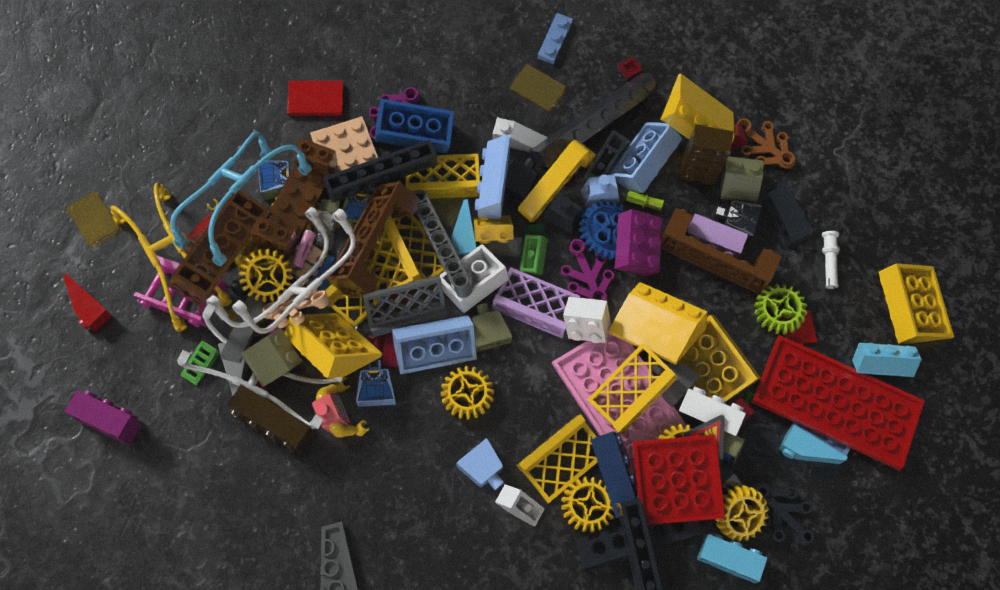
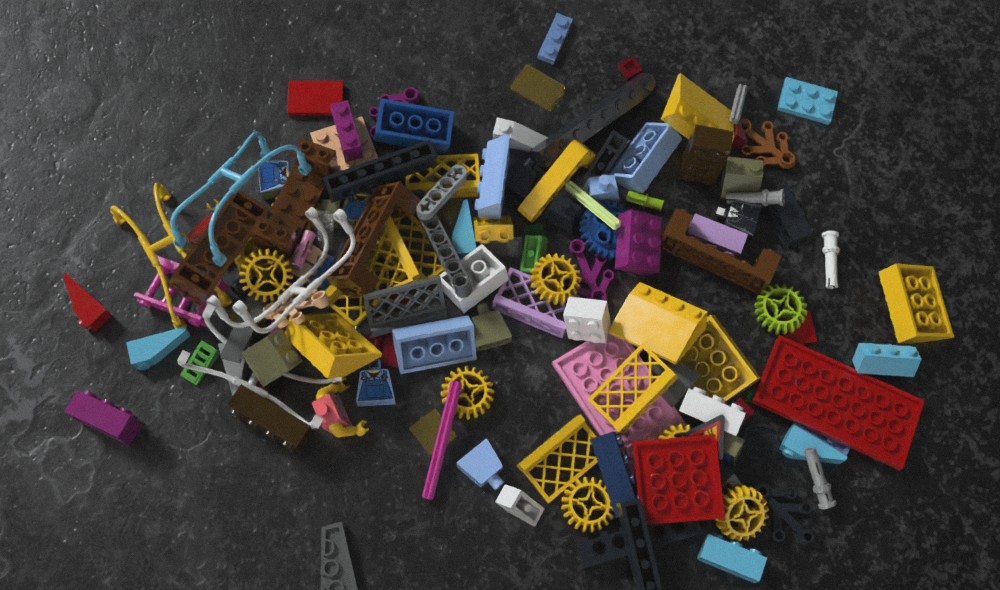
(92, 218): clear yellow piece -> none
(154, 348): none -> medium azure slope
(346, 131): none -> magenta brick
(427, 430): none -> clear yellow piece
(442, 440): none -> dark pink axle
(444, 193): none -> light grey beam
(542, 285): none -> yellow gear
(592, 205): none -> yellowish green axle
(738, 104): none -> light grey axle
(765, 197): none -> light grey pin
(807, 100): none -> medium azure plate
(821, 486): none -> light grey pin

